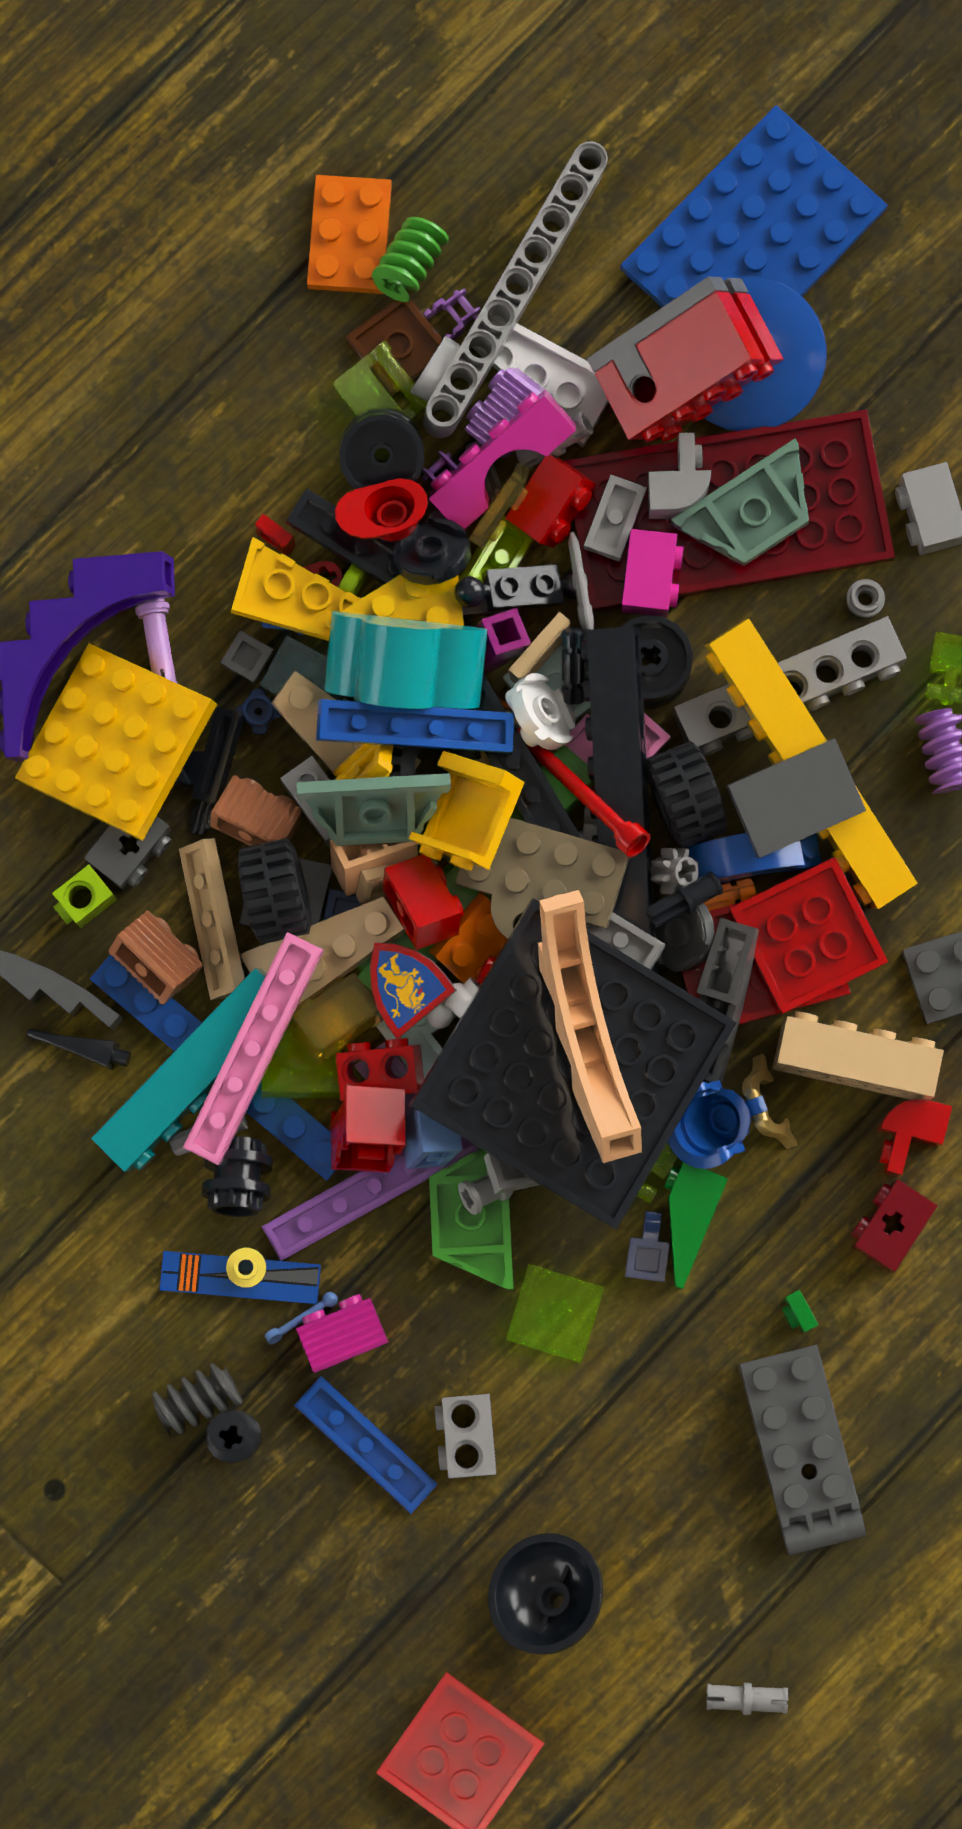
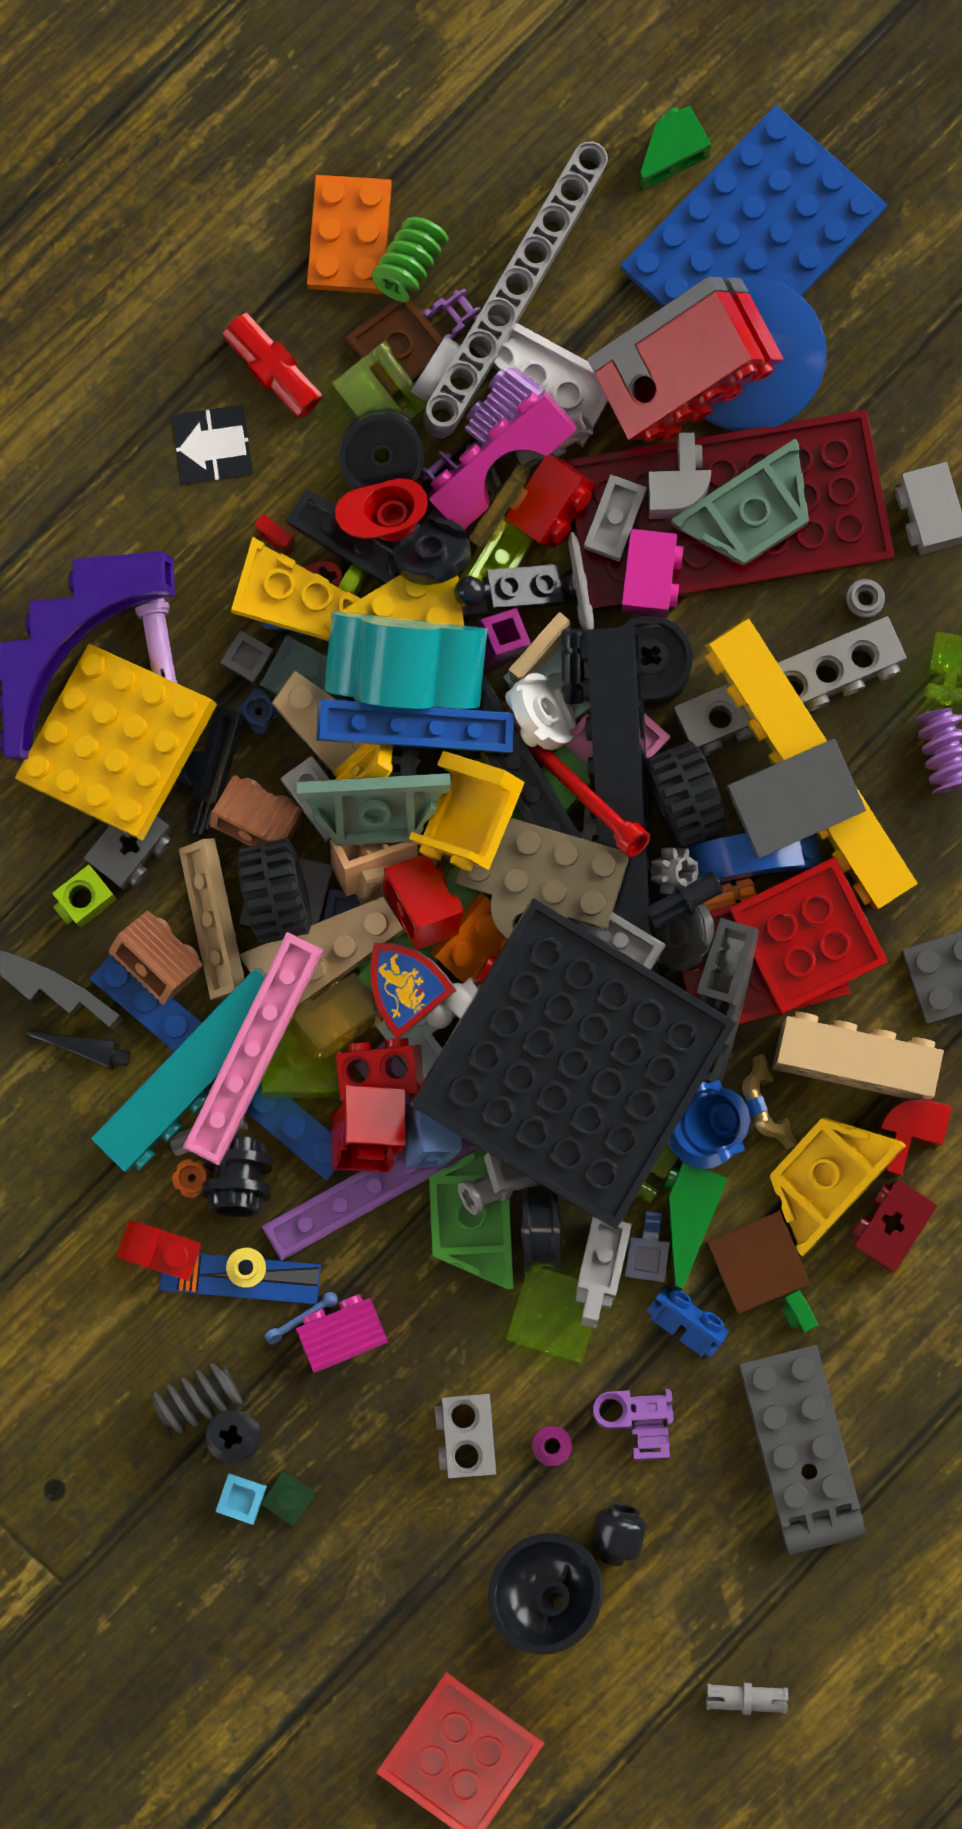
(158, 1250): none -> red brick
(181, 1181): none -> orange plate
(212, 444): none -> black sticker
(241, 1498): none -> medium azure plate
(272, 365): none -> red piece
(289, 1498): none -> dark green plate
(366, 1444): blue tile -> none
(540, 1229): none -> black wheel
(545, 1434): none -> magenta plate
(582, 1028): light nougat arch -> none
(601, 1268): none -> light grey hinge
(618, 1534): none -> black head
(648, 1421): none -> medium lavender piece
(674, 146): none -> green slope
(675, 1308): none -> blue hinge
(758, 1262): none -> reddish brown tile
(828, 1175): none -> yellow wing

